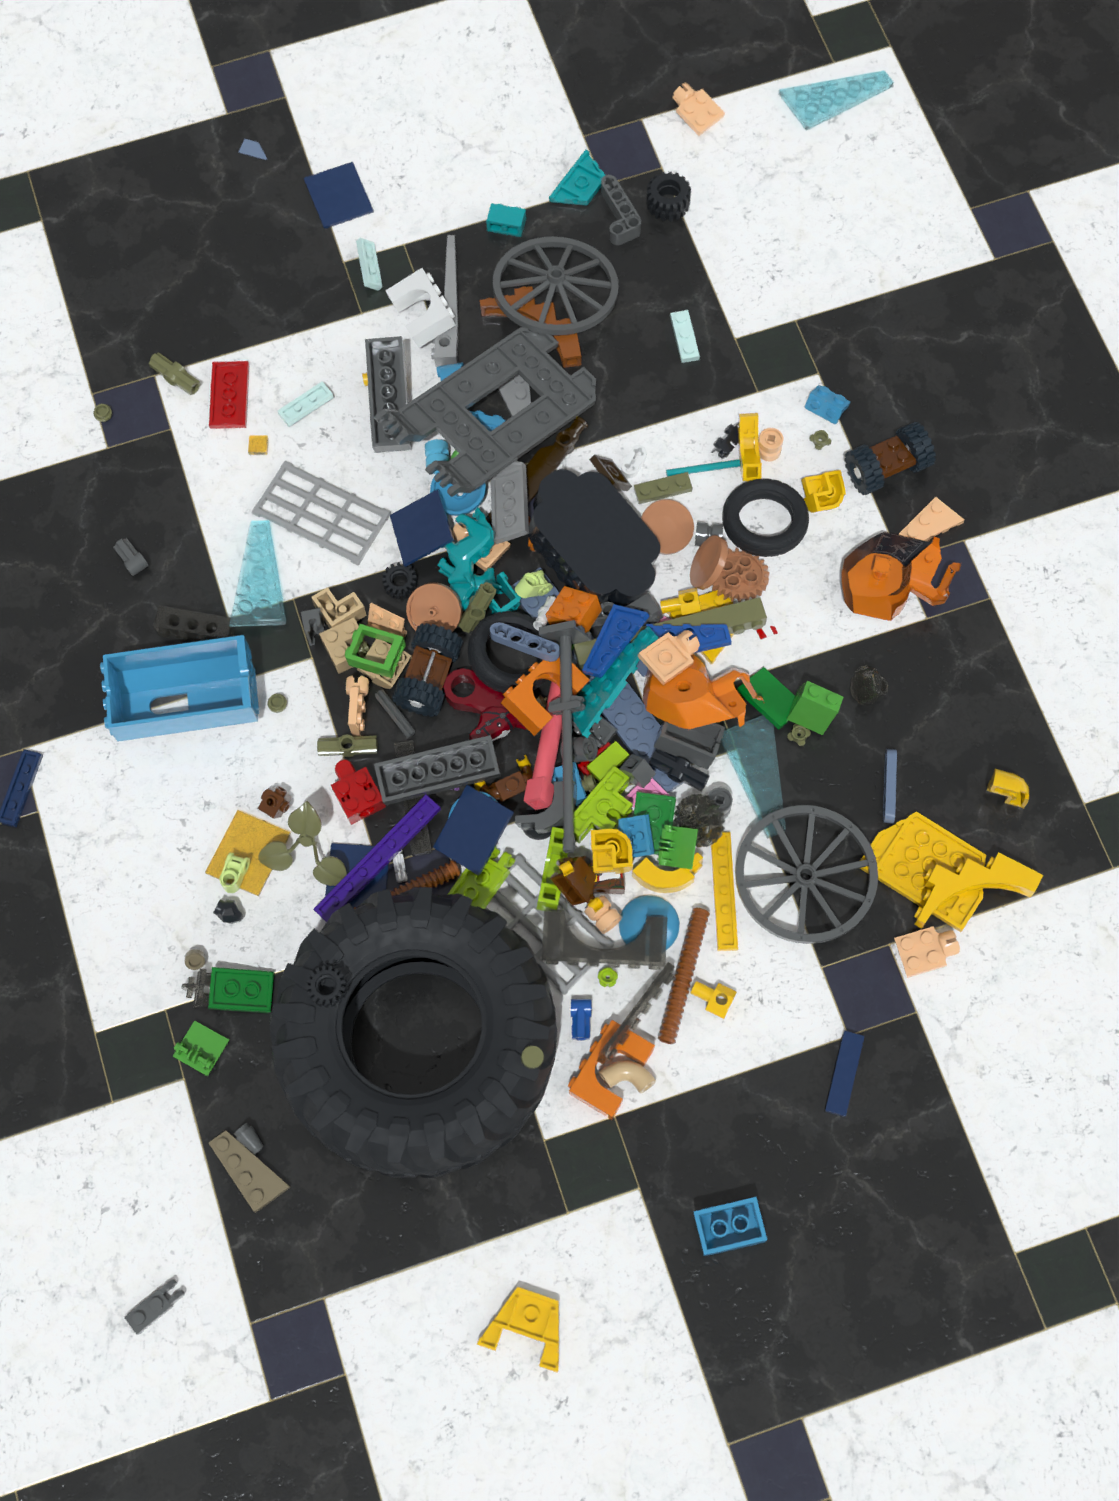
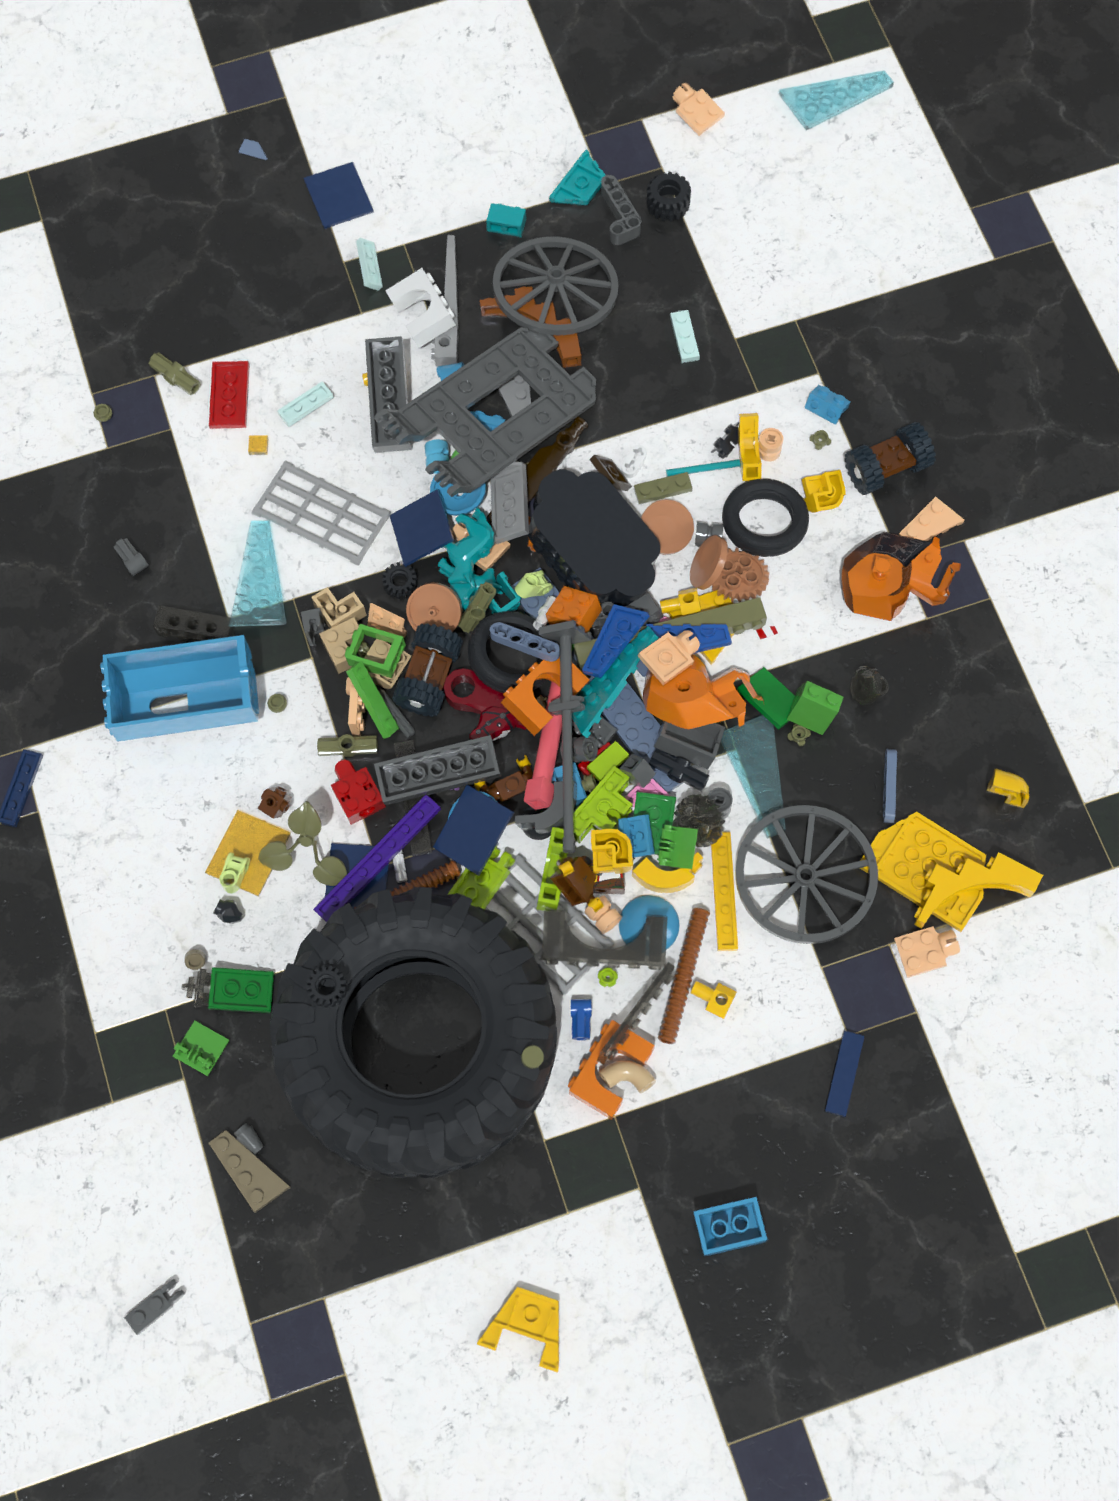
(372, 699): none -> bright green plate

